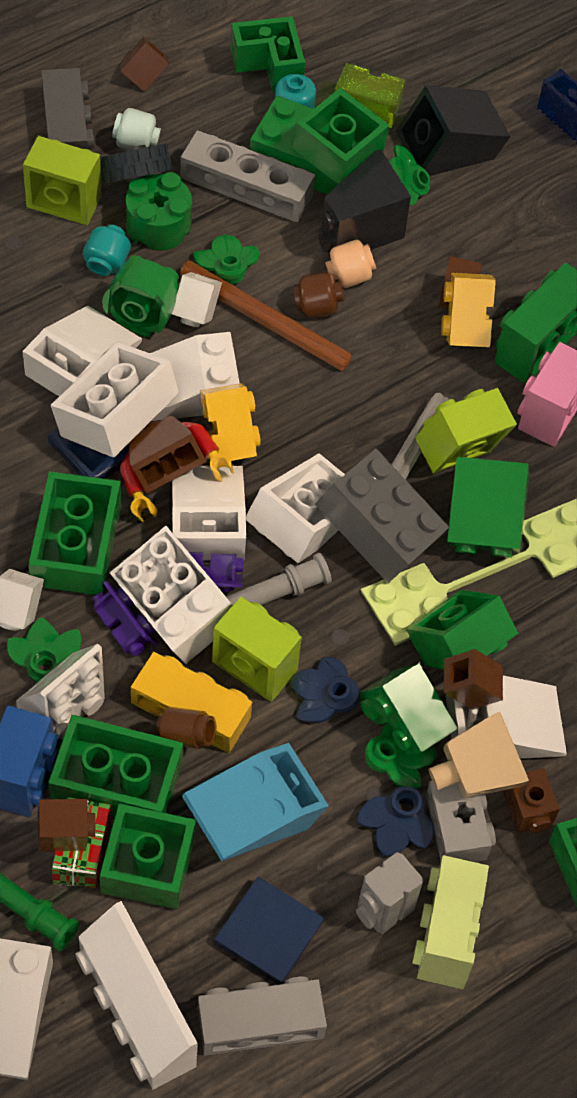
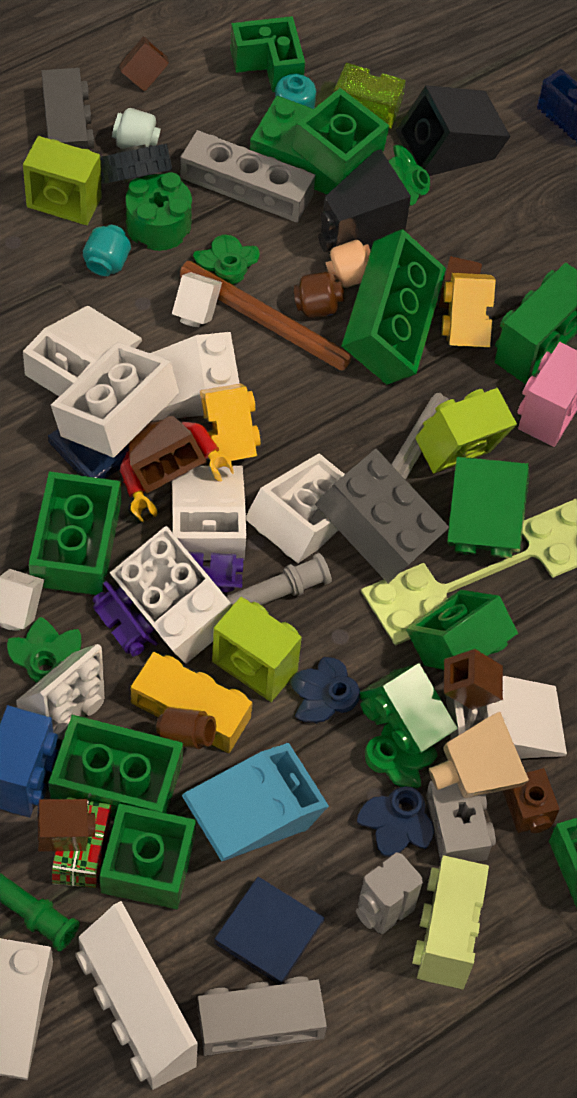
(142, 296): green brick -> none
(394, 307): none -> green brick

